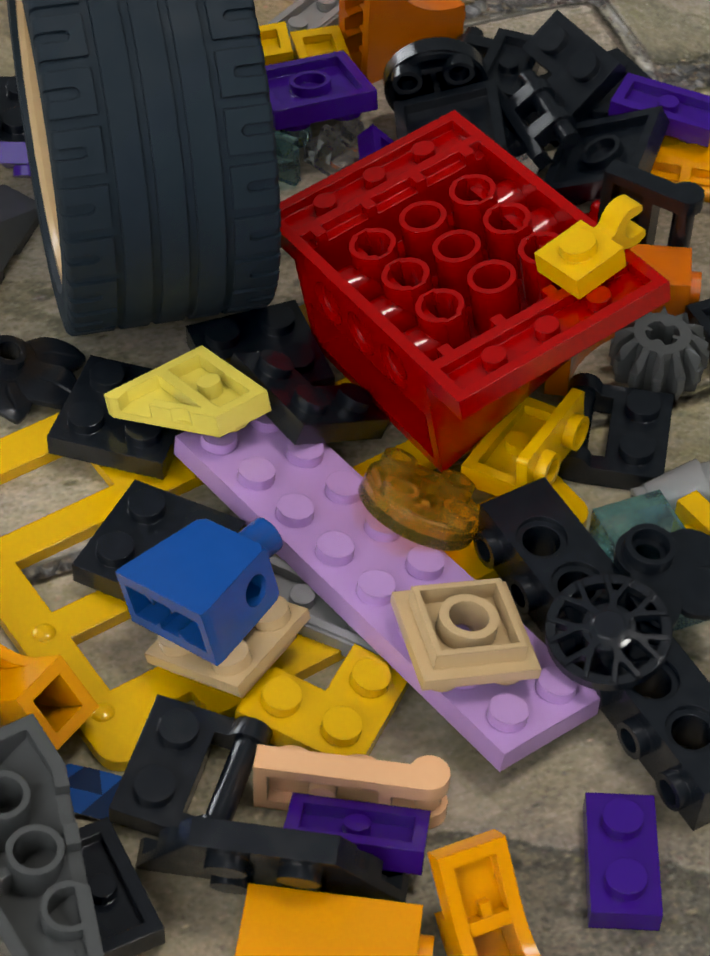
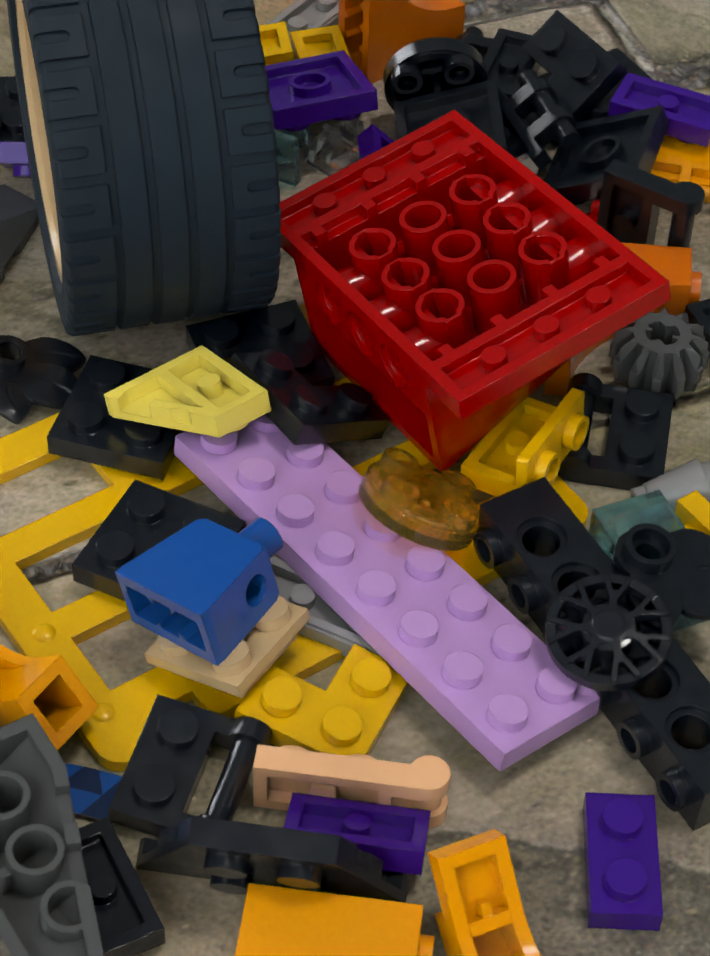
(453, 657): tan piece -> none
(588, 255): yellow plate -> none

